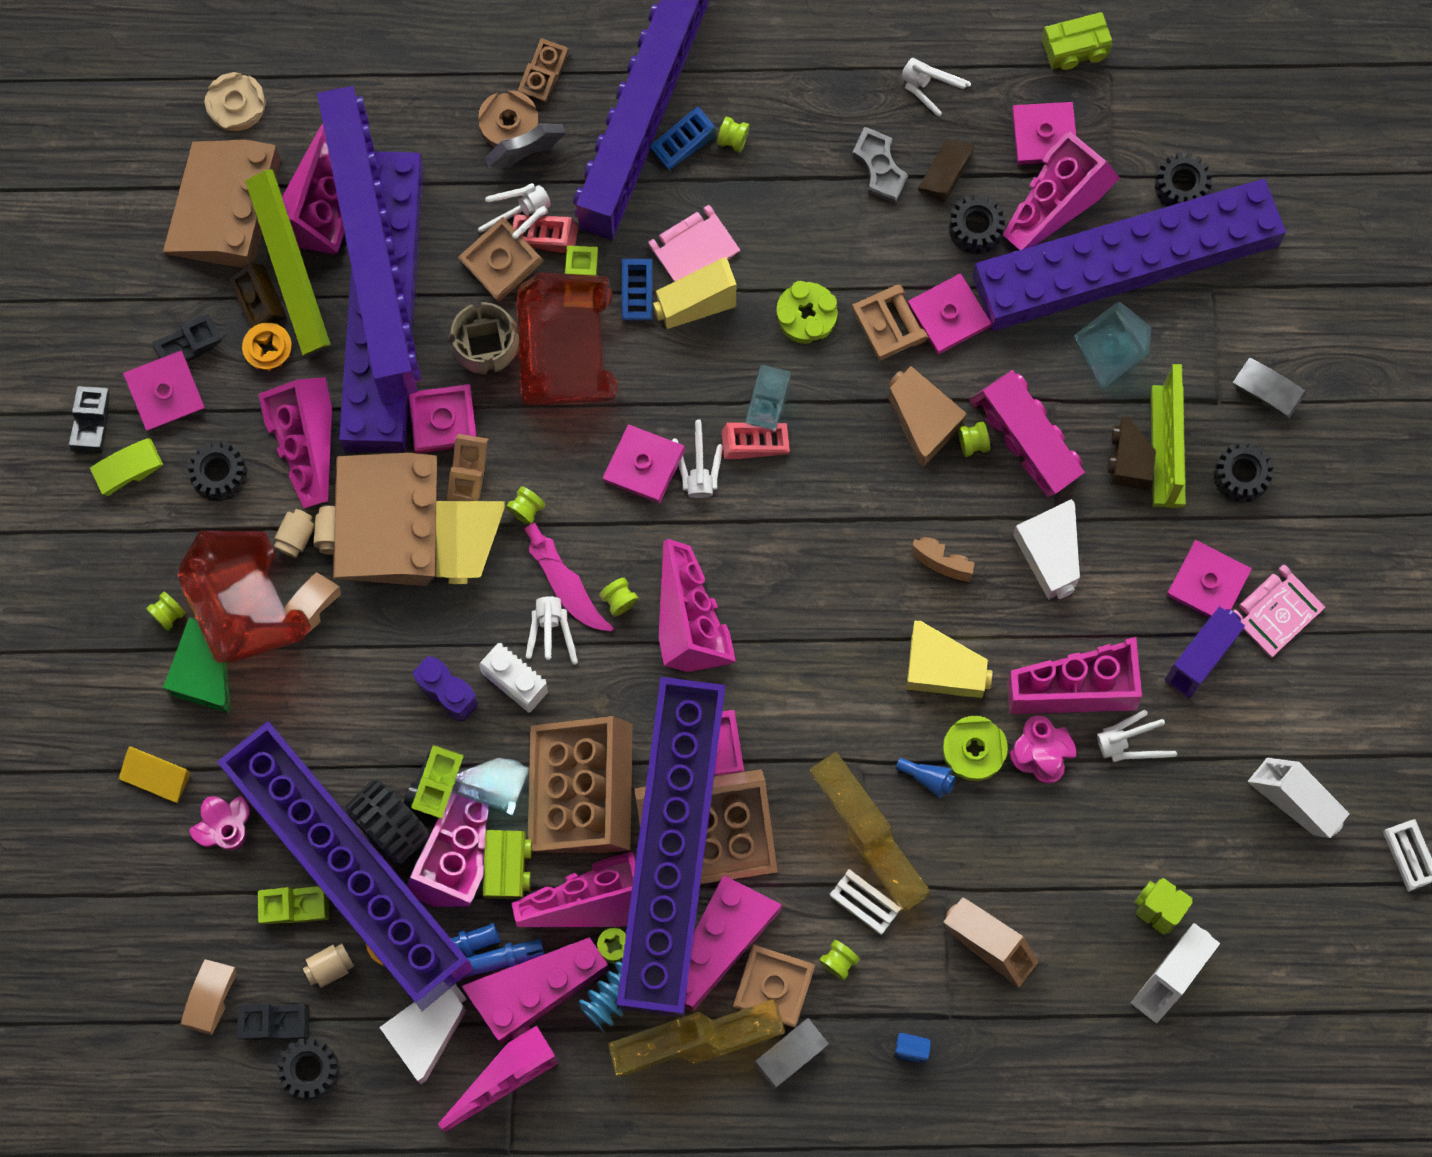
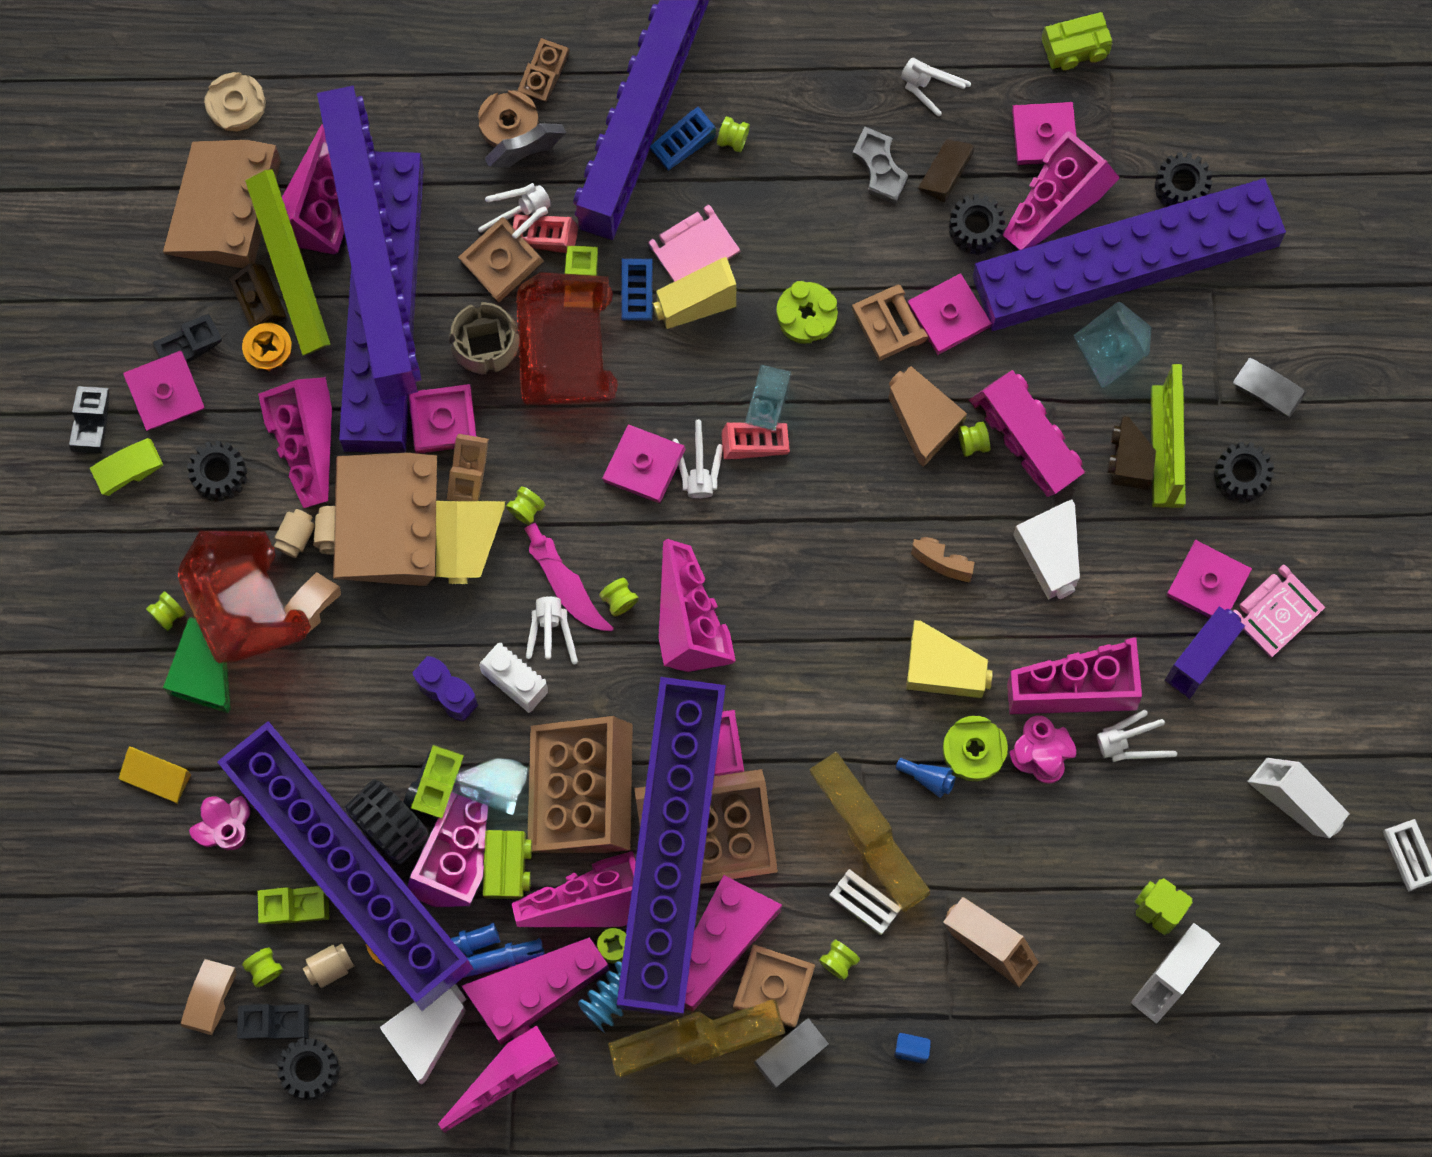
(262, 967): none -> lime wheel

